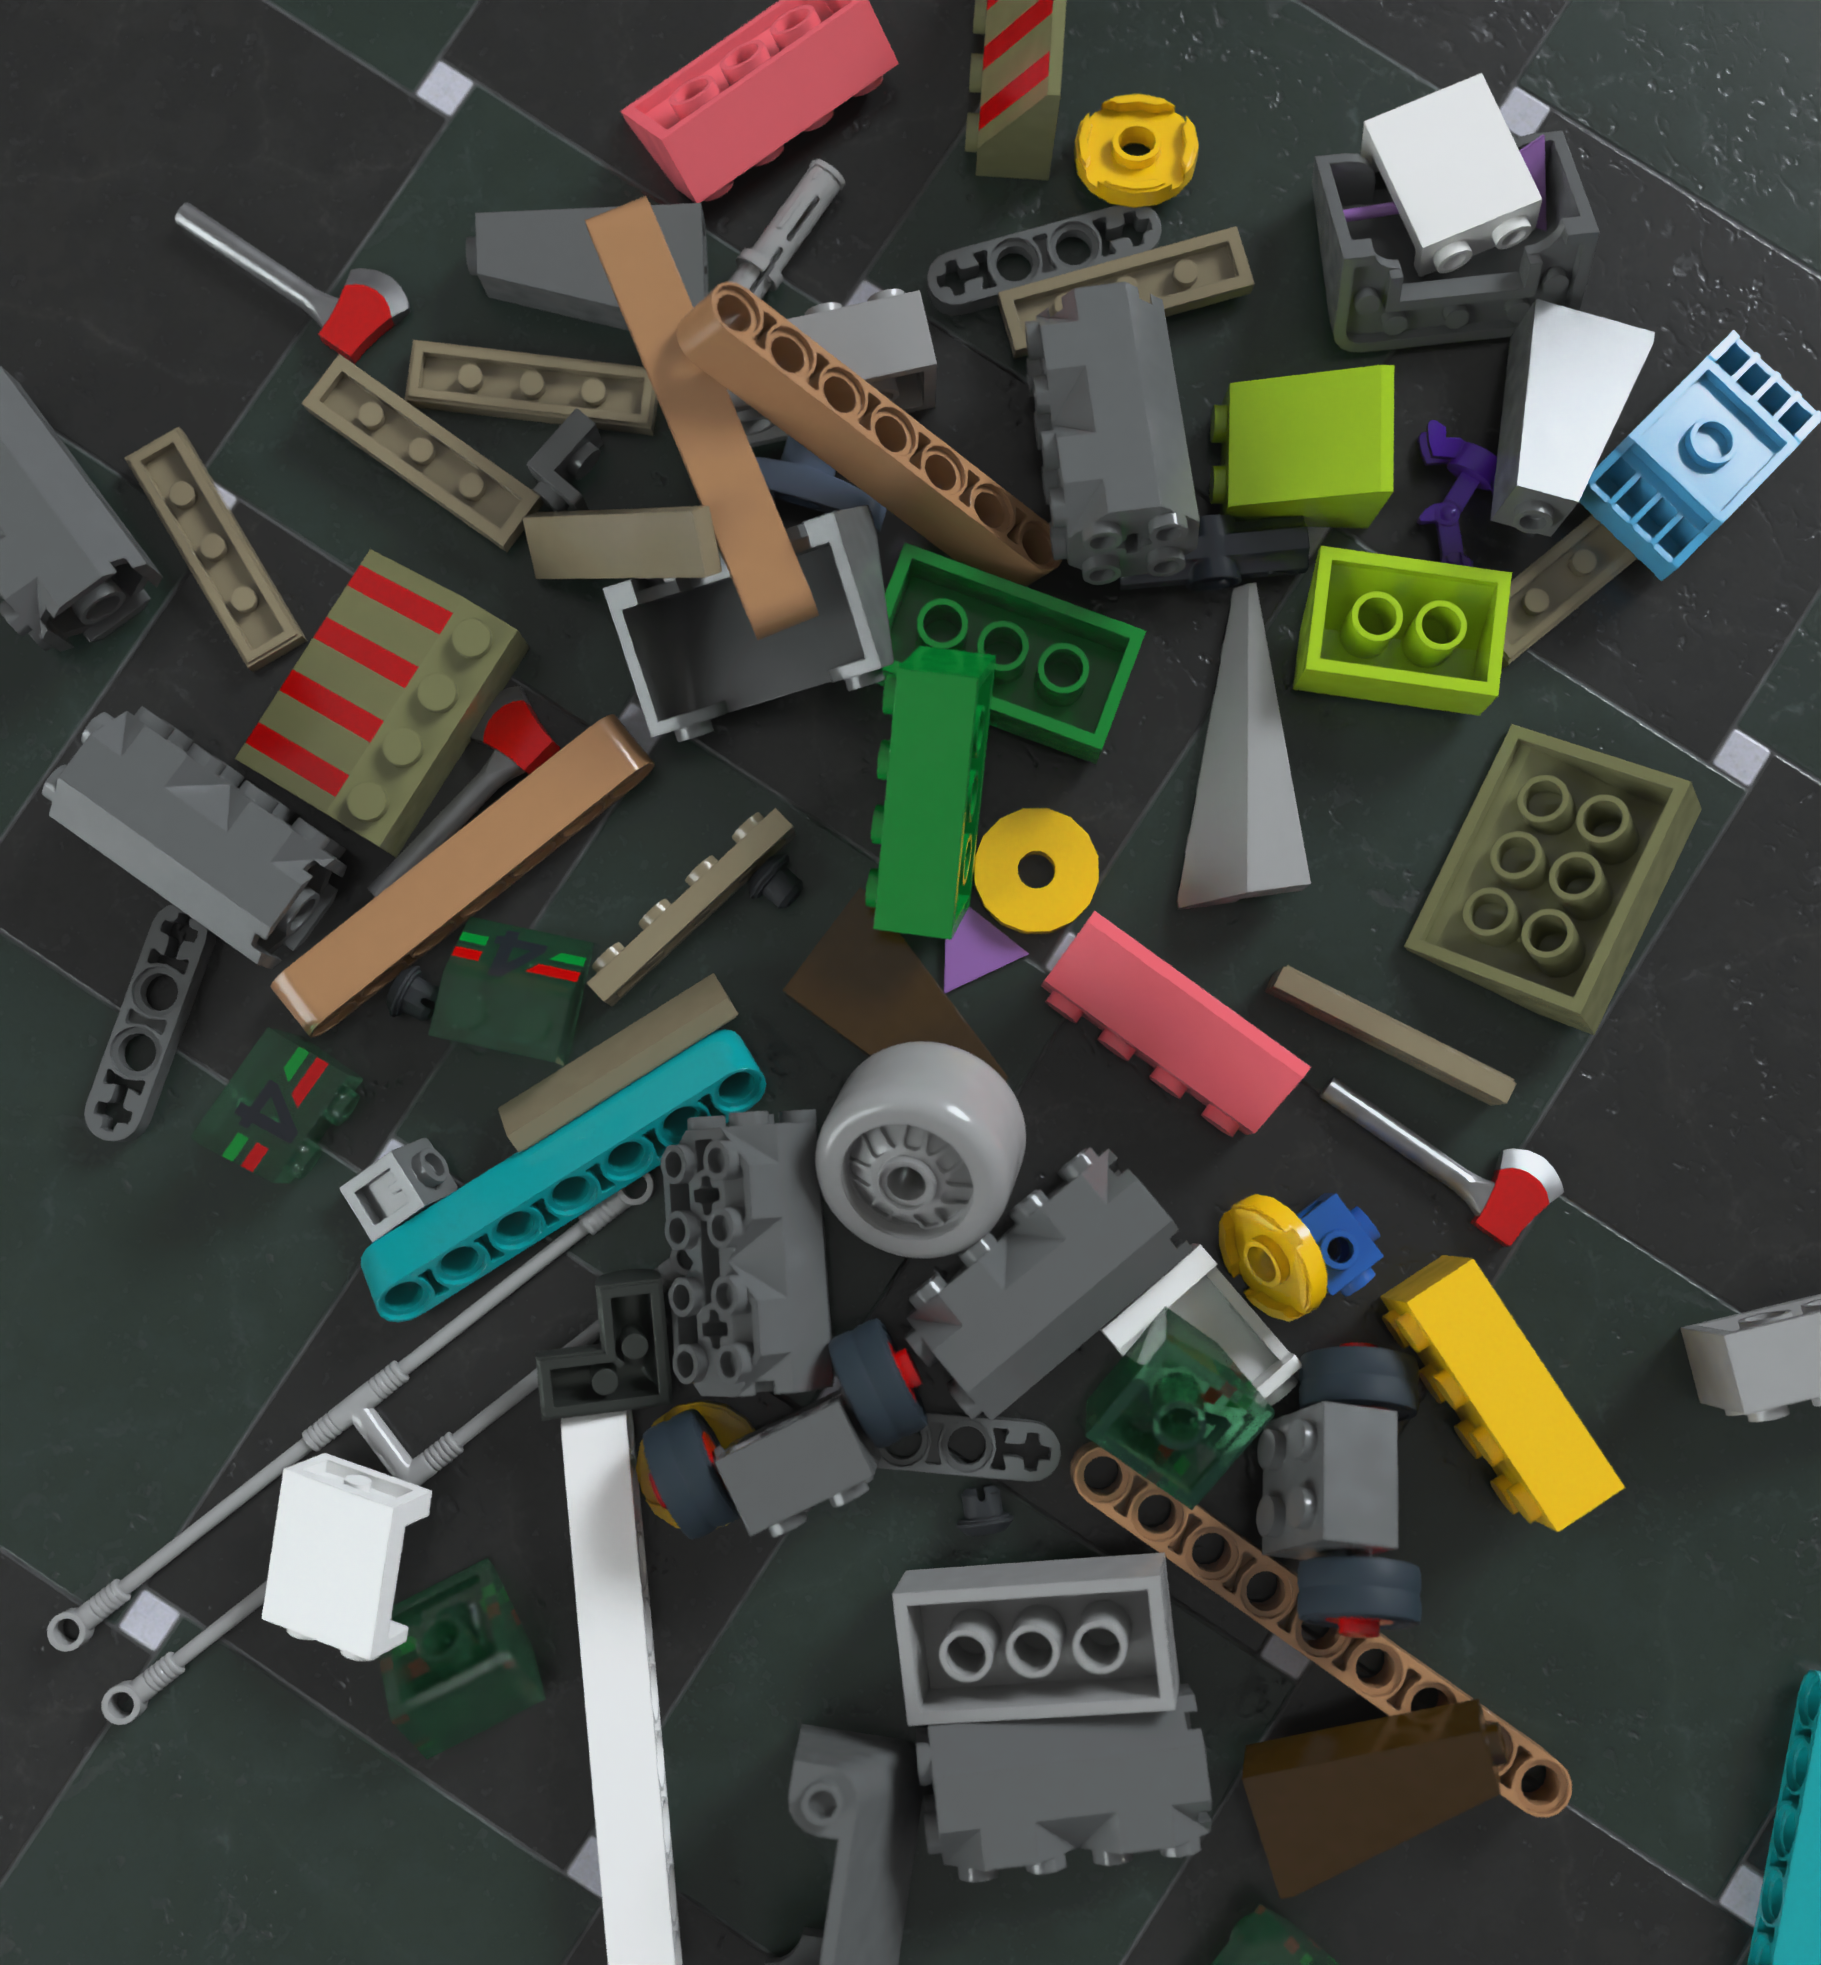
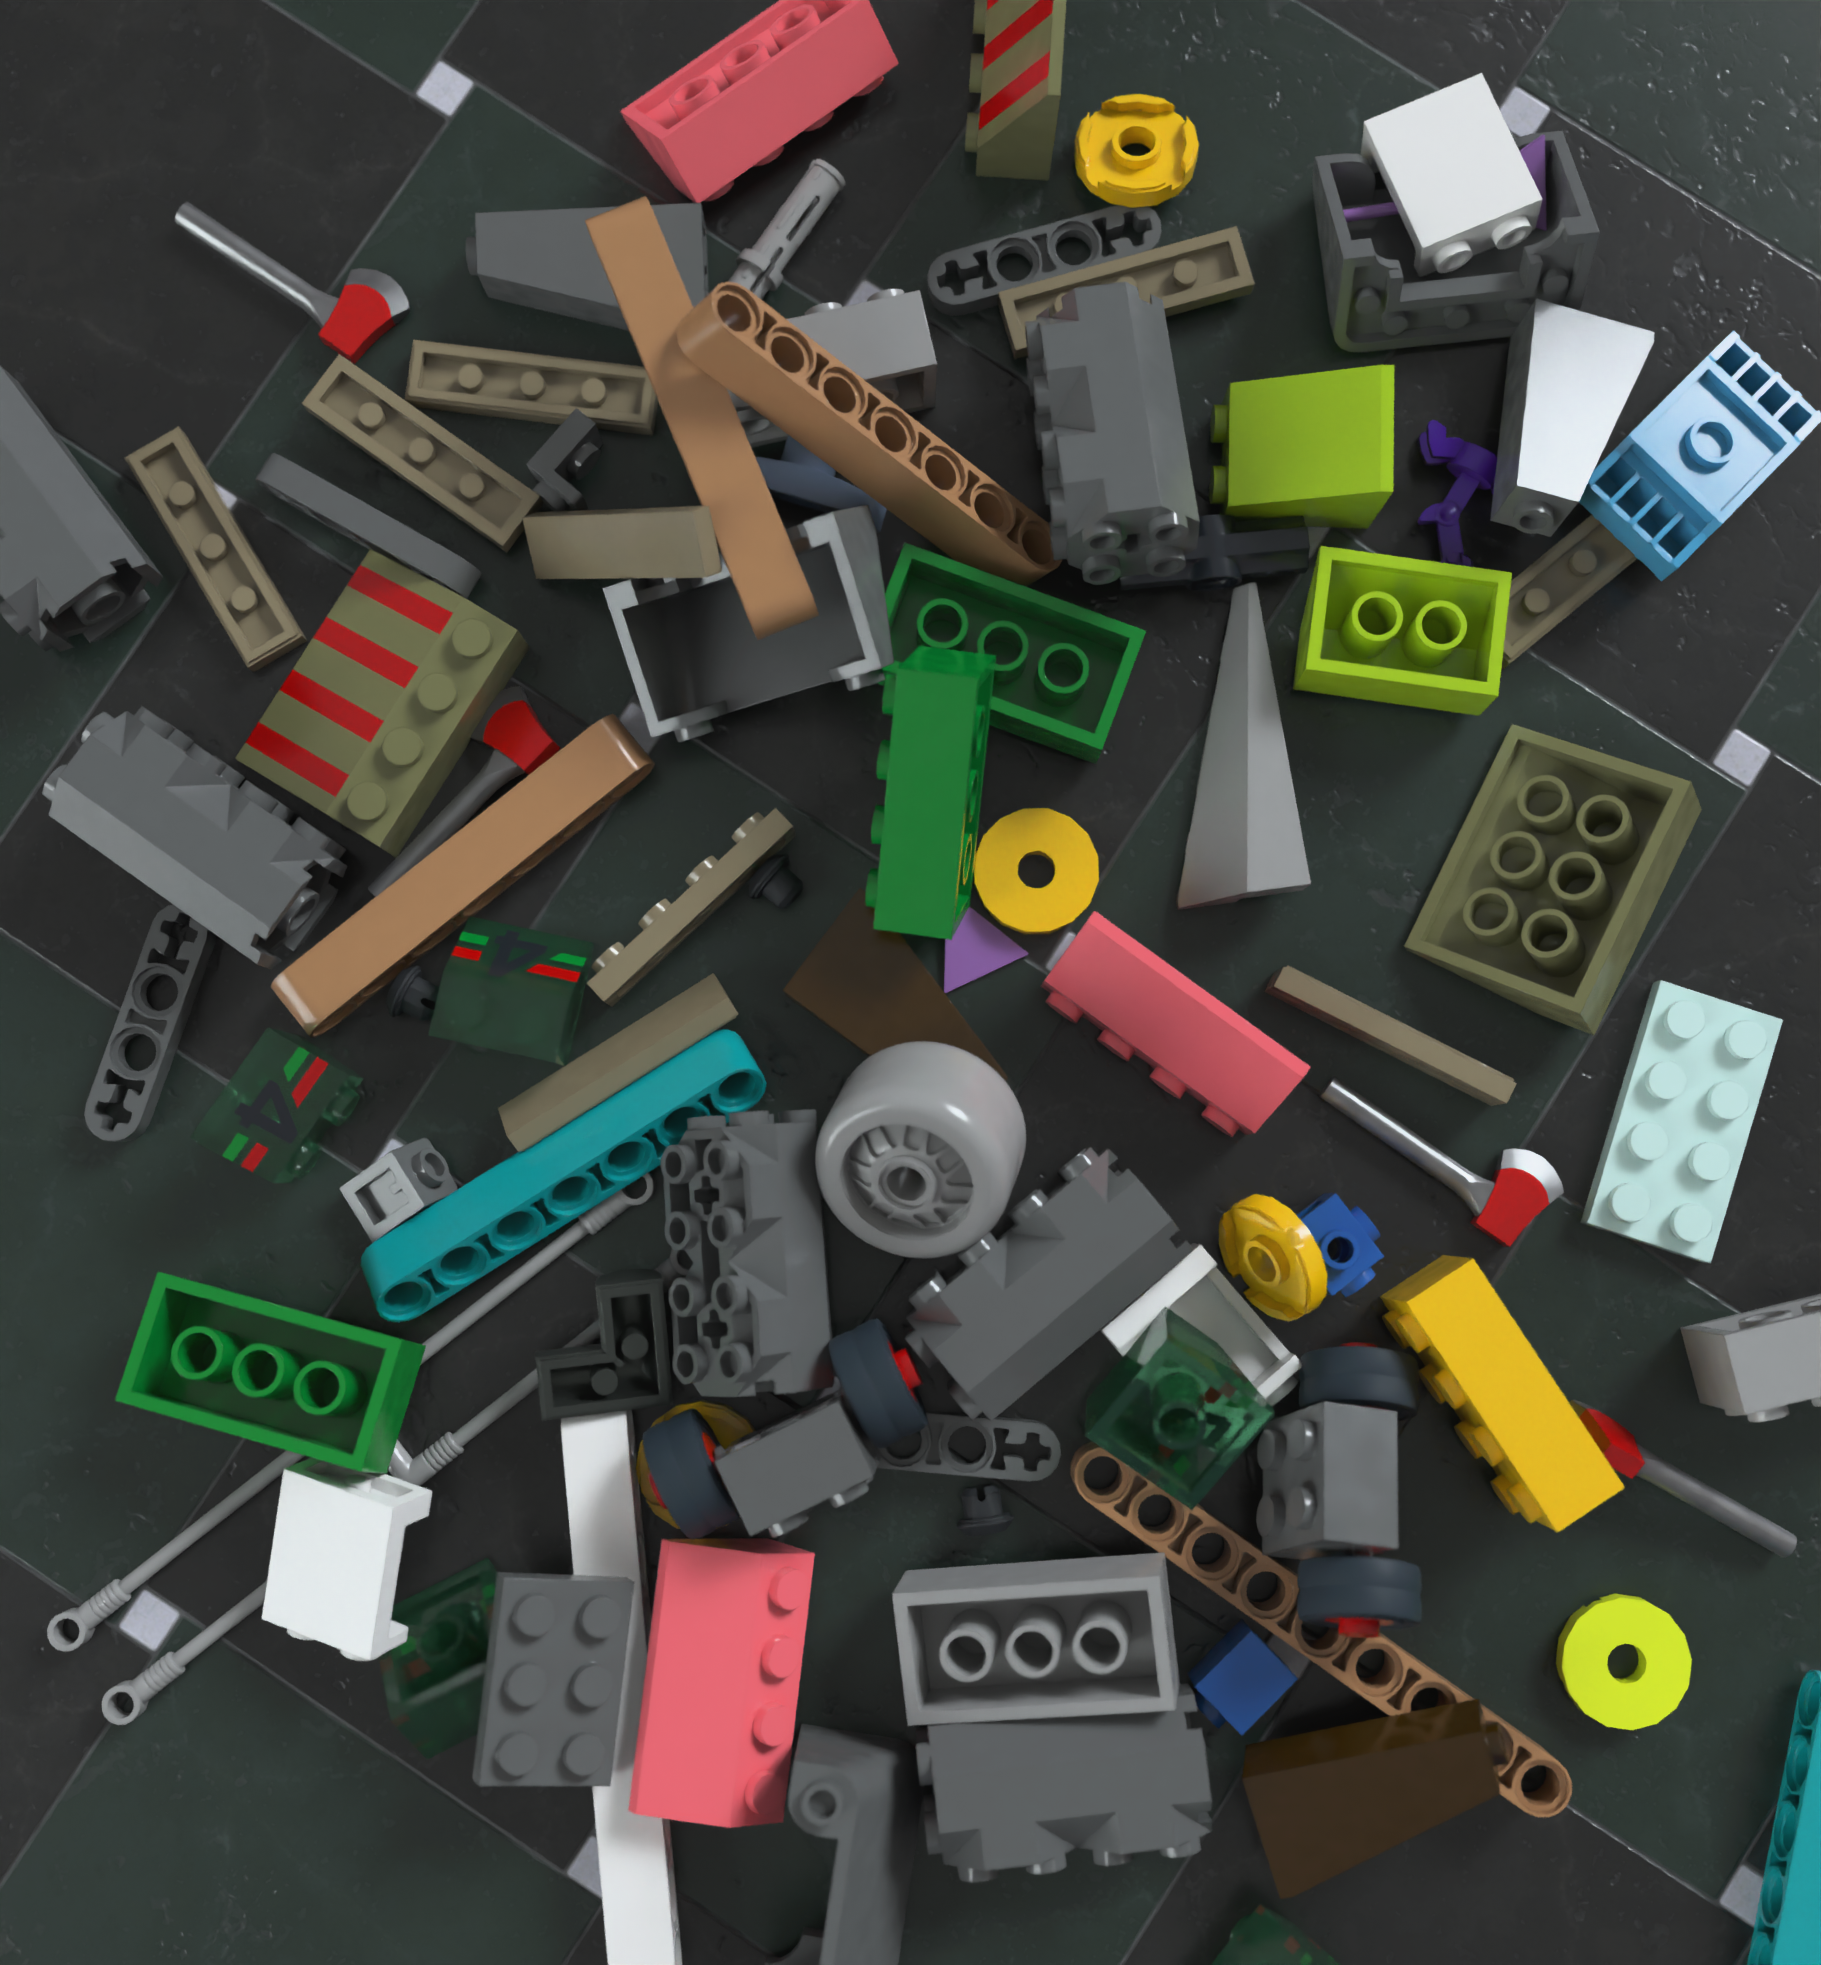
(271, 1374): none -> green brick
(366, 525): none -> dark grey beam
(553, 1680): none -> dark grey plate
(722, 1681): none -> coral slope
(1239, 1679): none -> blue brick
(1632, 1459): none -> flat silver piece
(1661, 1670): none -> neon yellow tile
(1682, 1121): none -> light aqua plate

